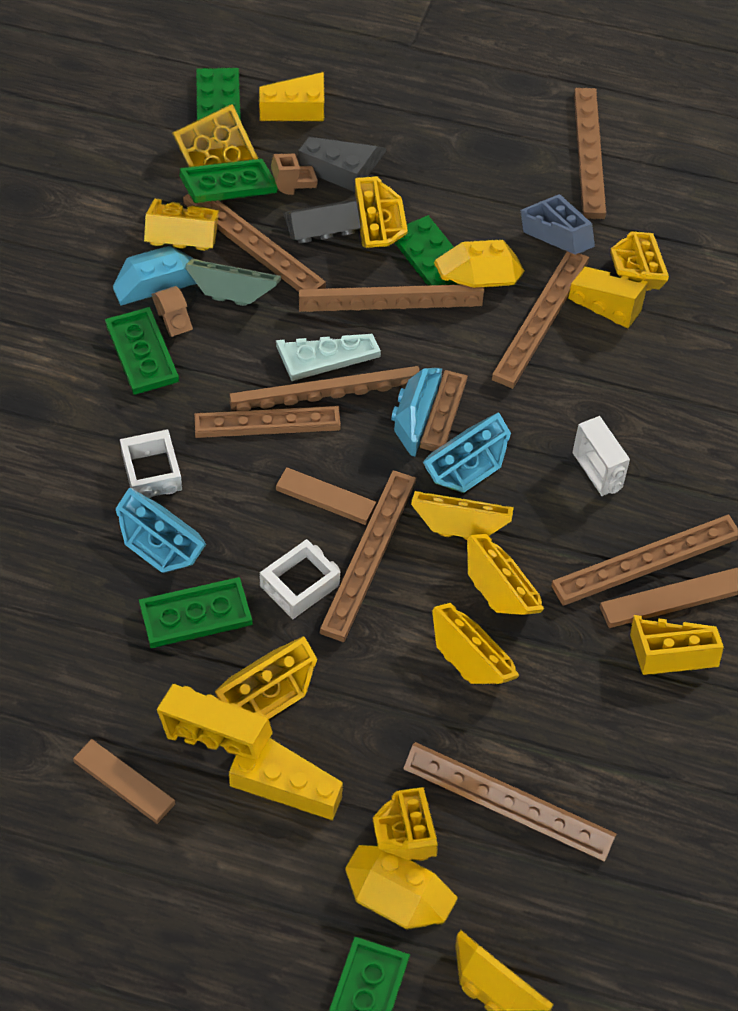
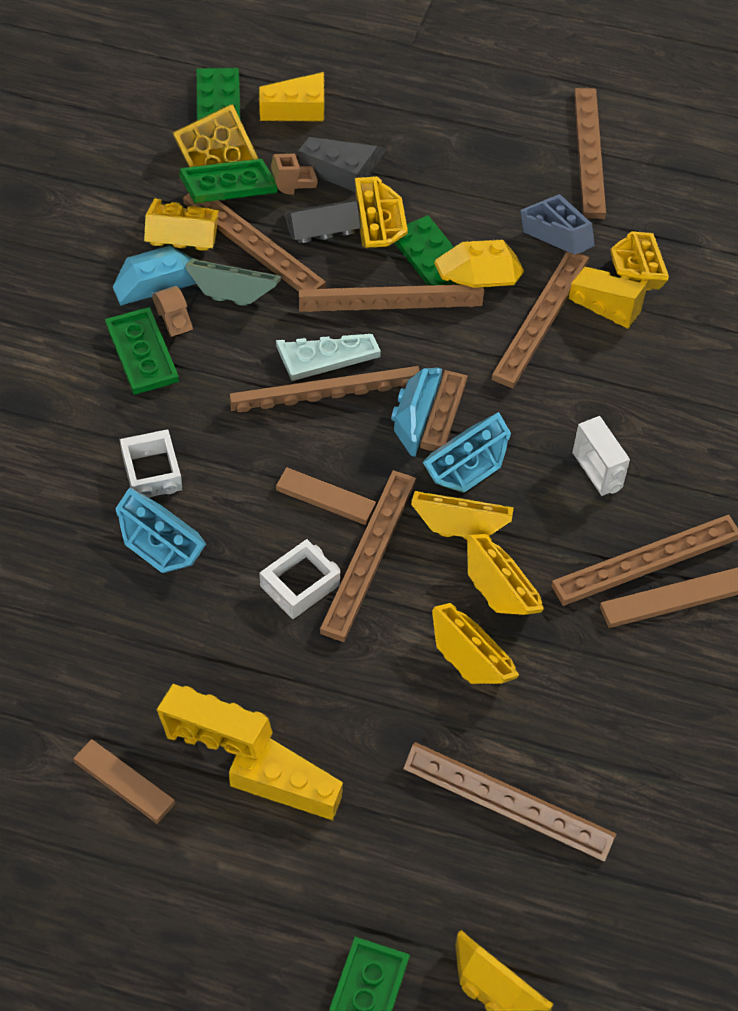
(195, 612): green plate -> none
(267, 421): medium nougat tile -> none
(272, 680): yellow wedge -> none
(398, 888): yellow wedge -> none
(406, 826): yellow wedge -> none
(675, 647): yellow wedge -> none

